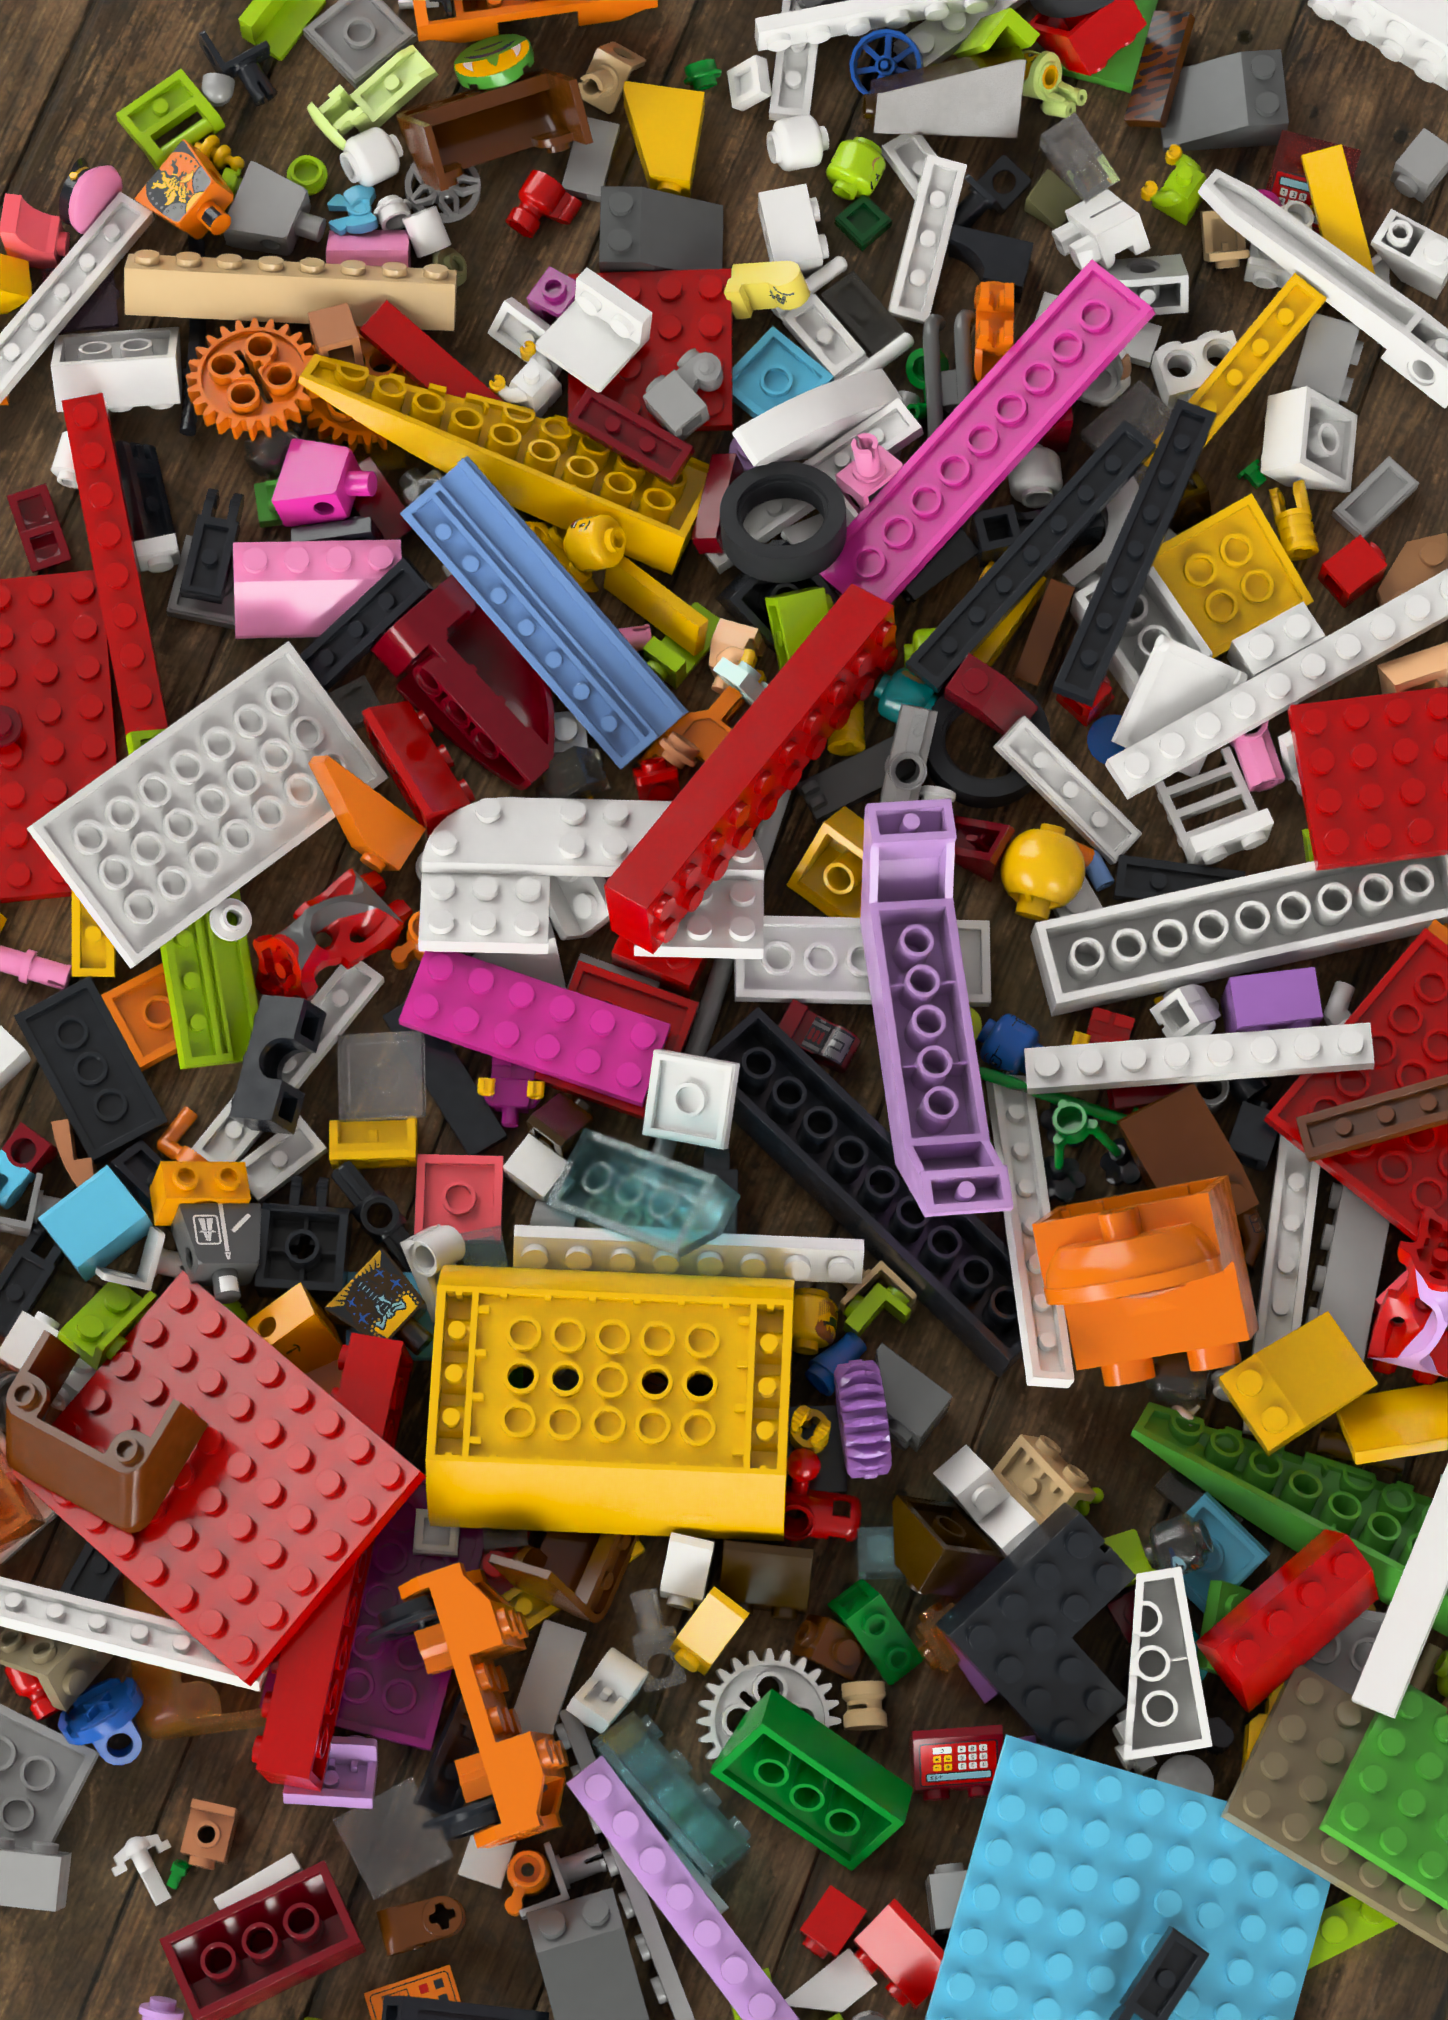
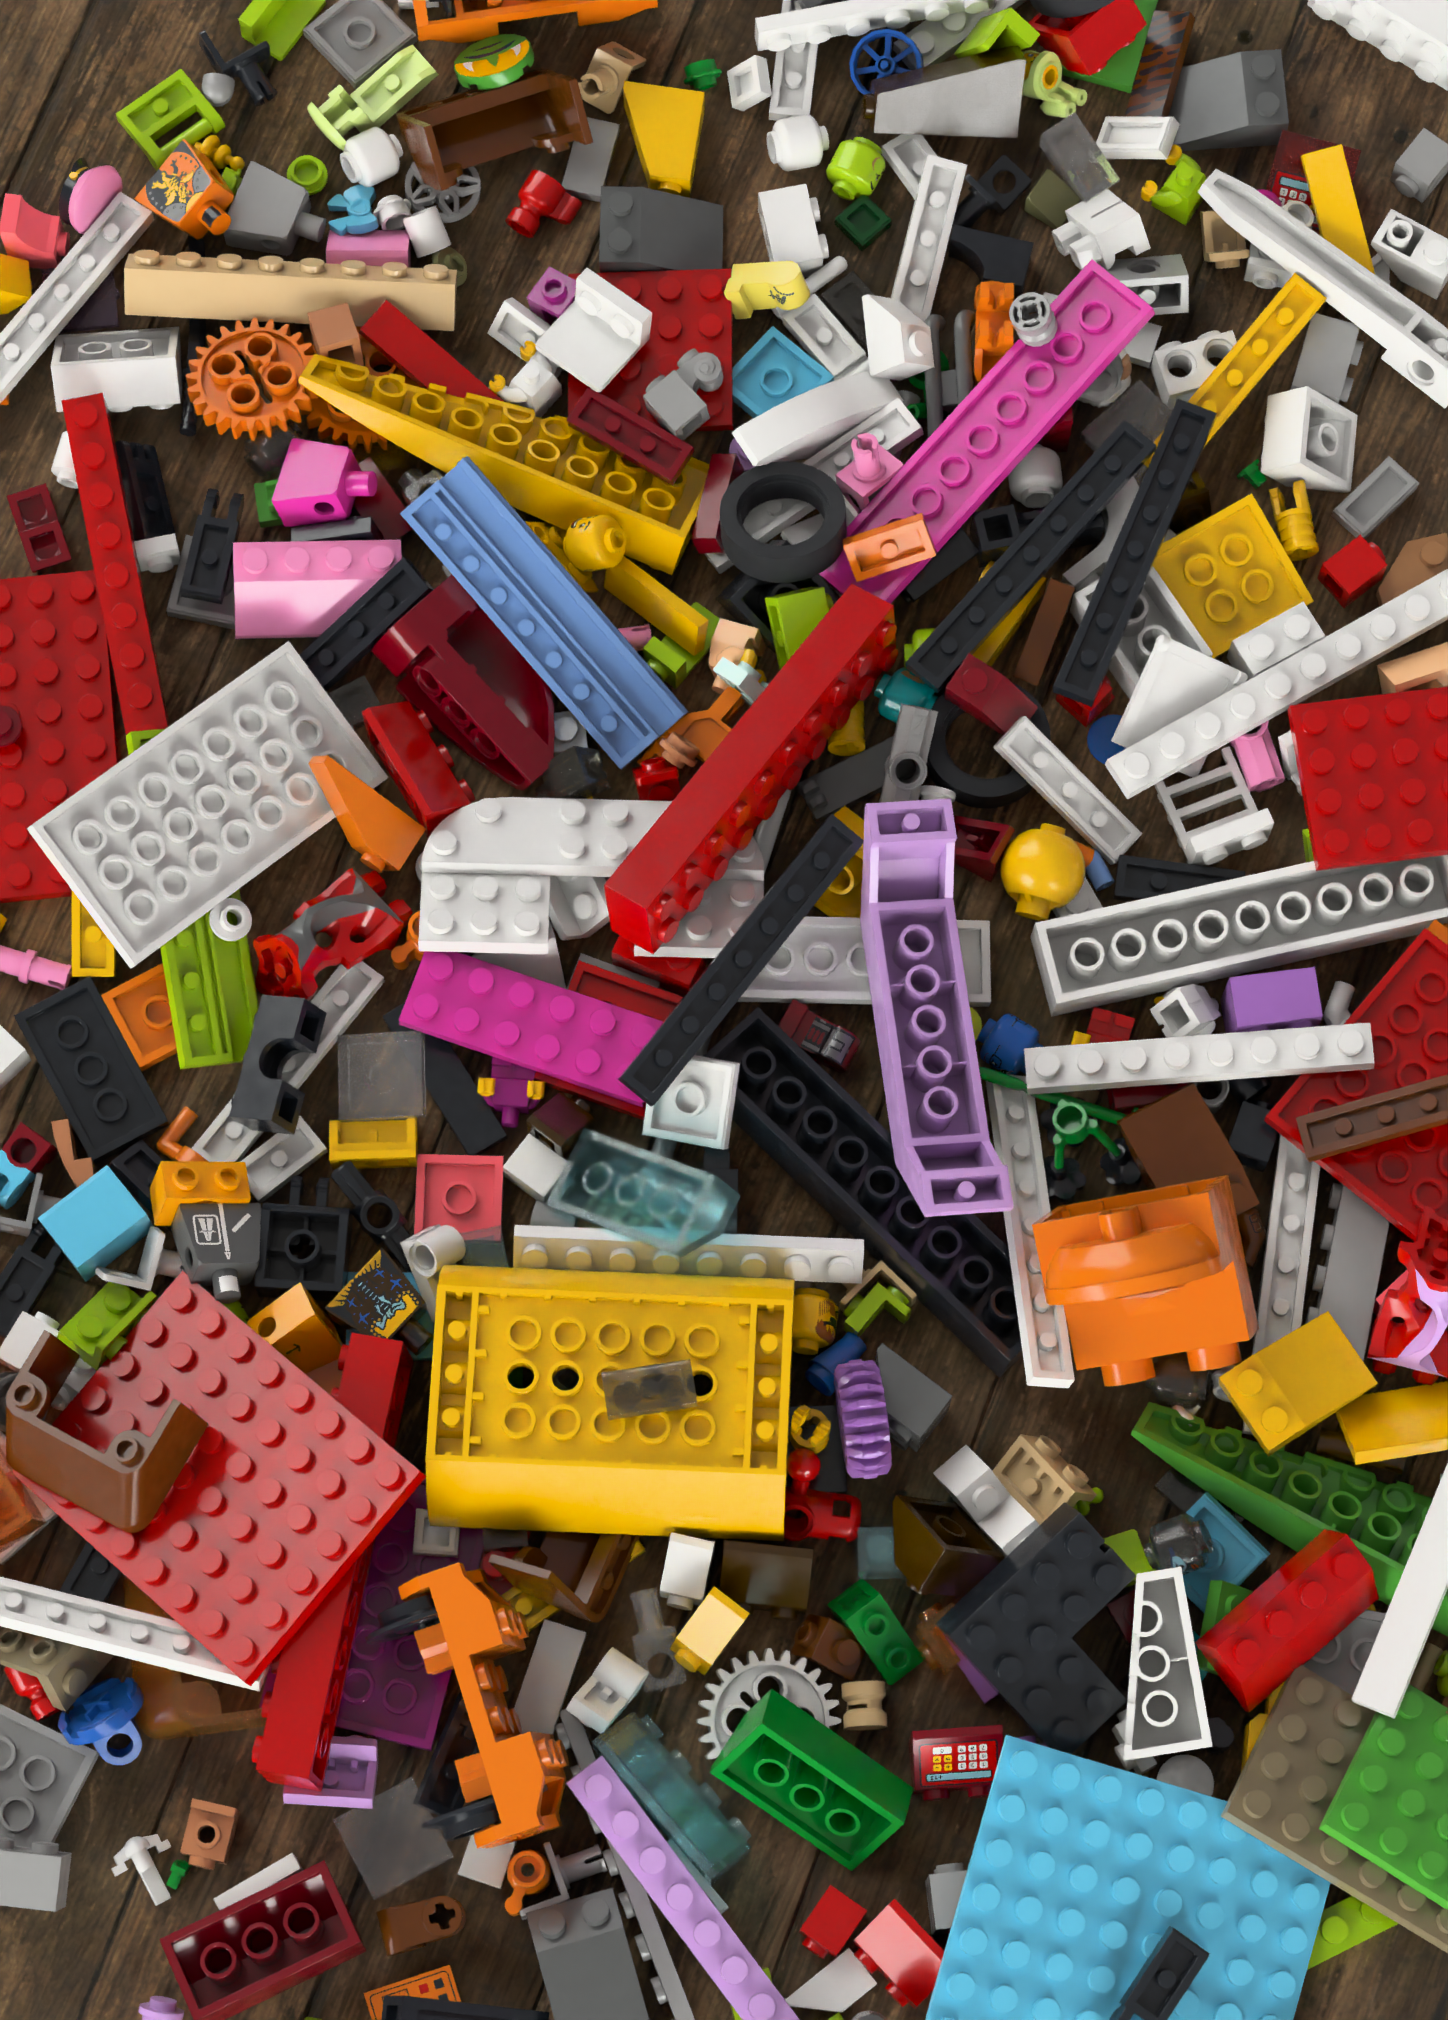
(649, 1389): none -> clear smoke plate
(741, 960): none -> black plate
(889, 547): none -> orange plate
(896, 339): none -> white slope
(1039, 326): none -> light grey wheel
(1137, 137): none -> white tile

